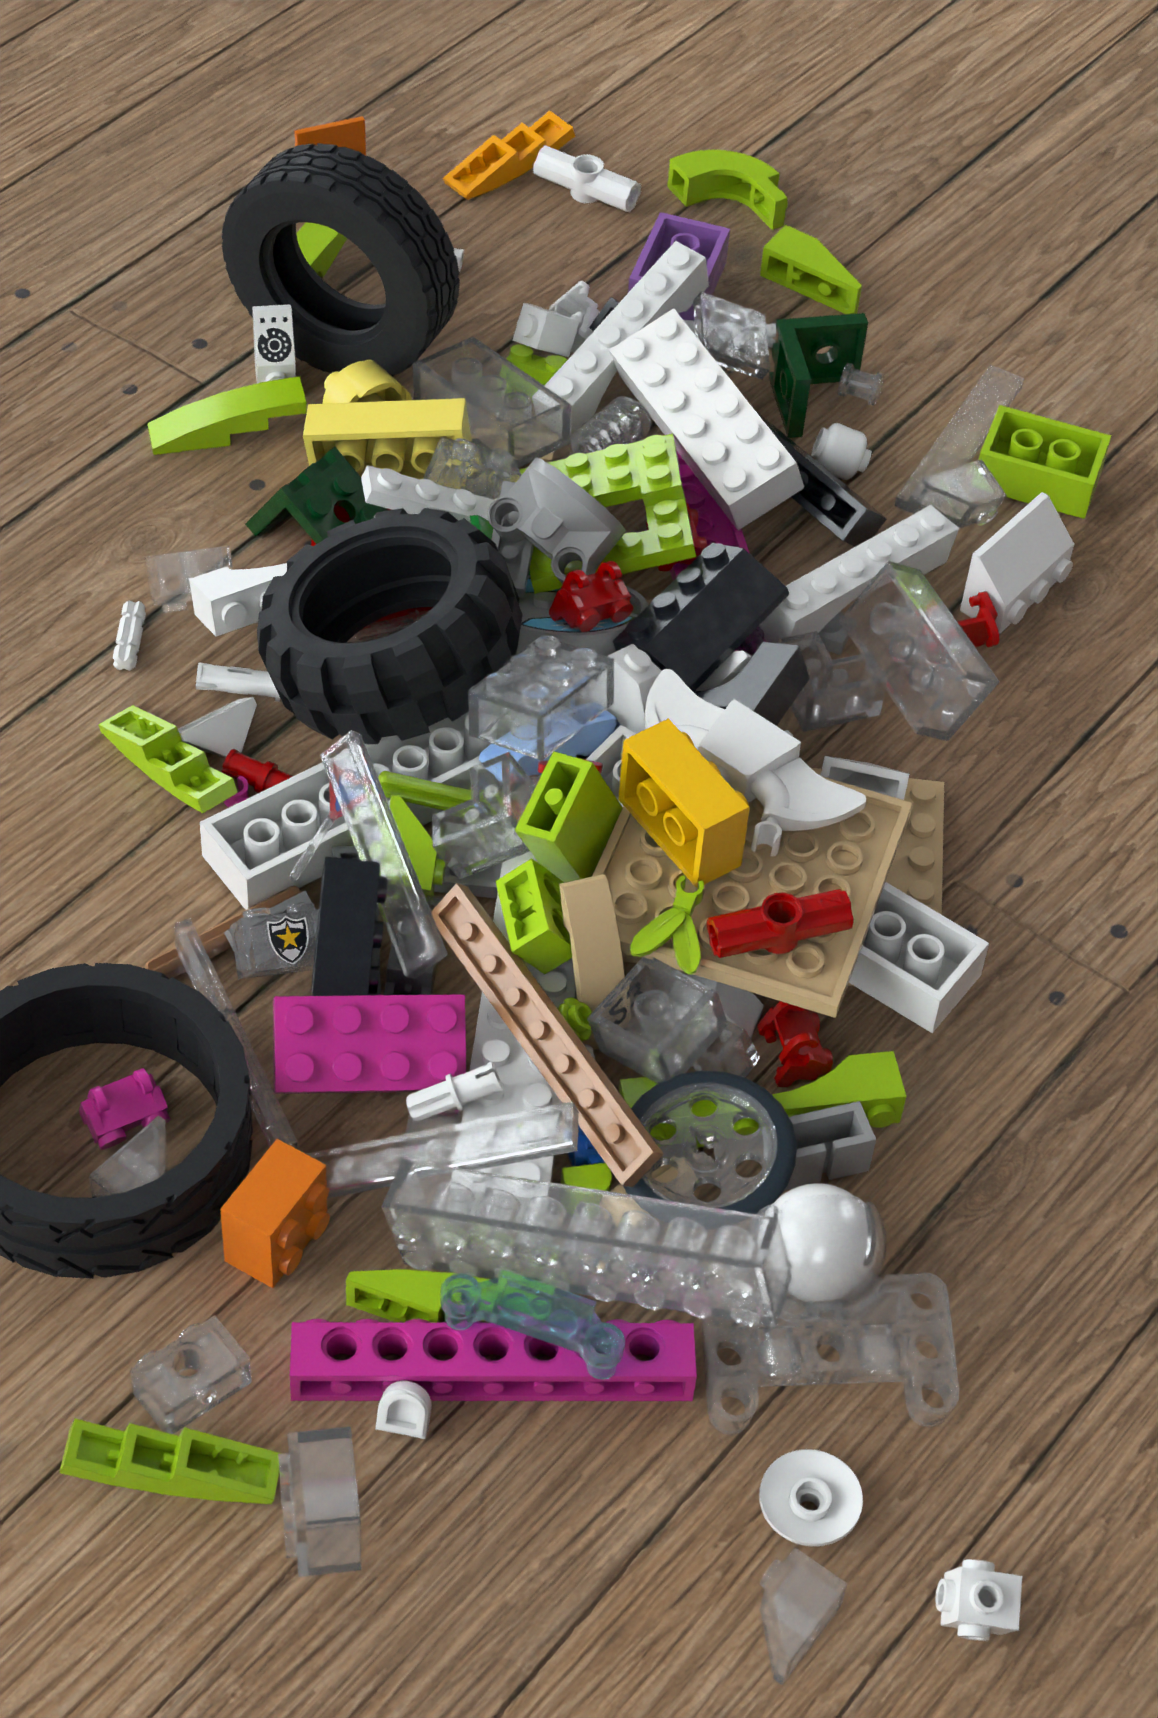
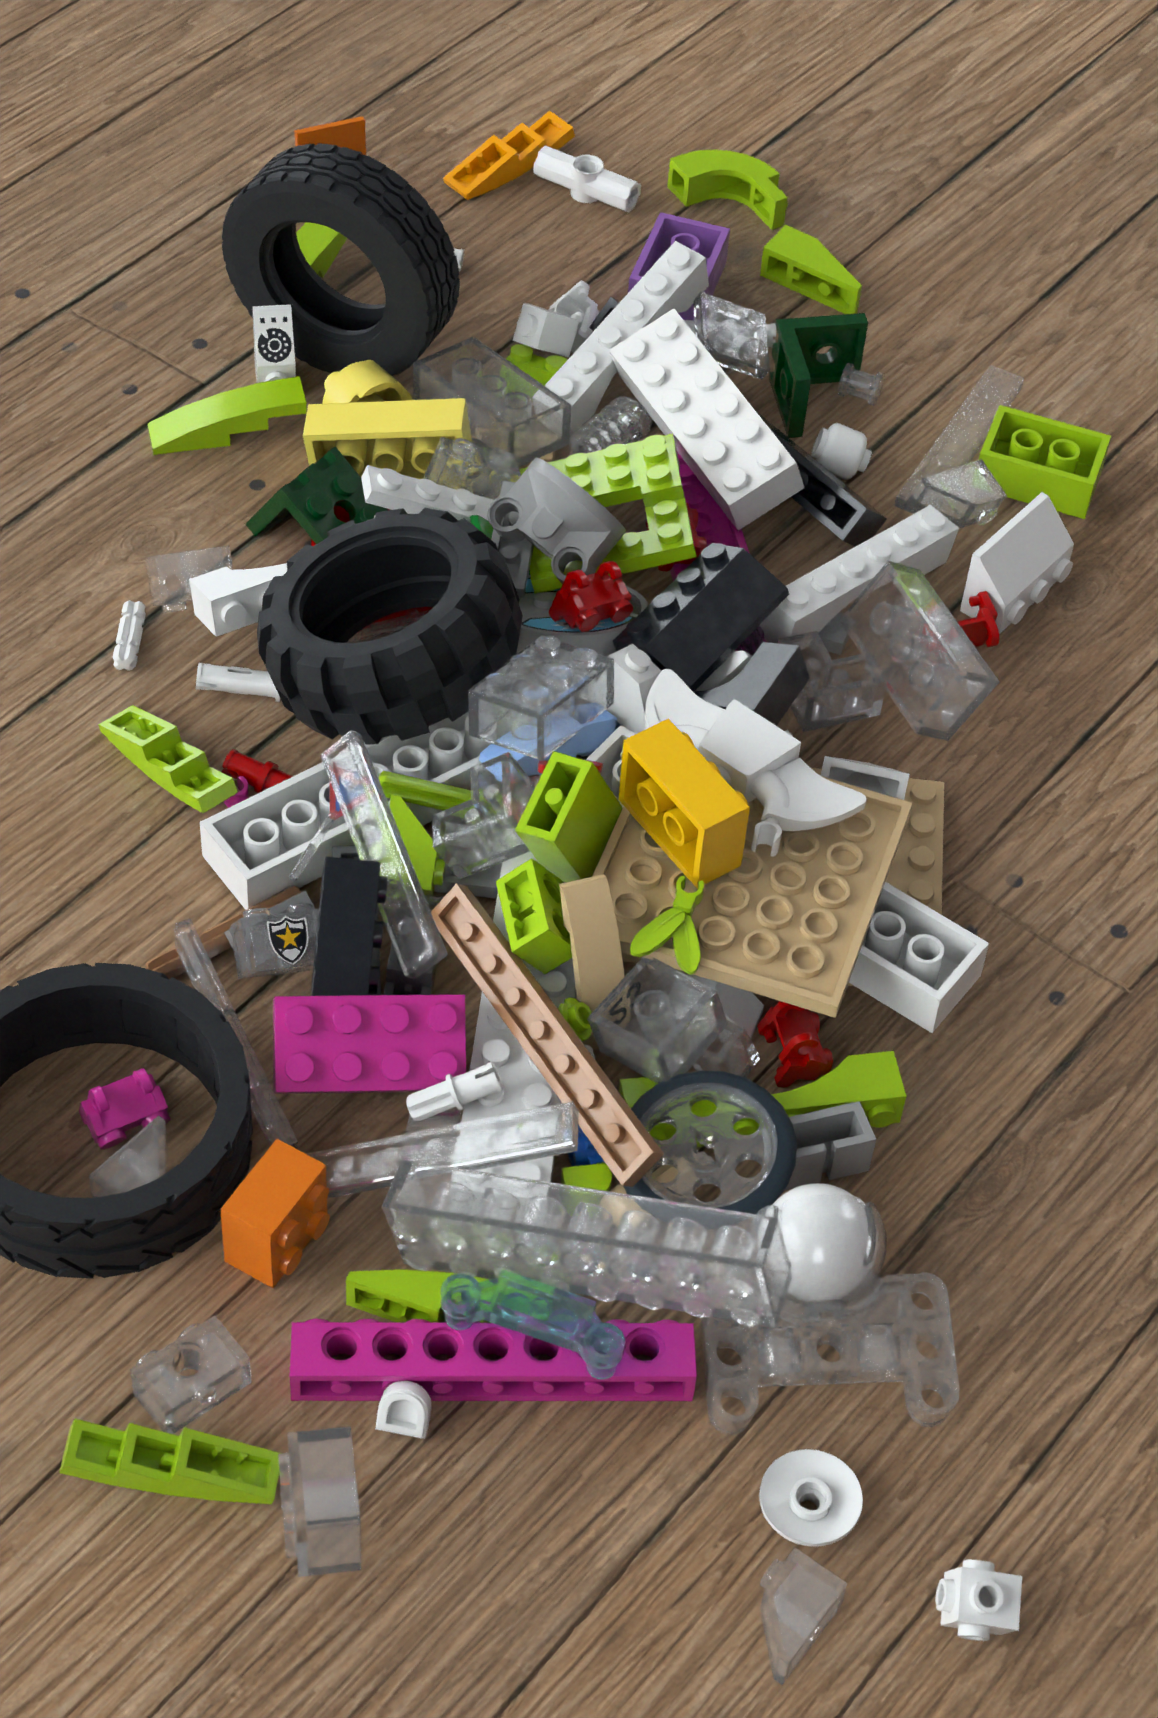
(222, 728): white slope -> none
(780, 923): red piece -> none

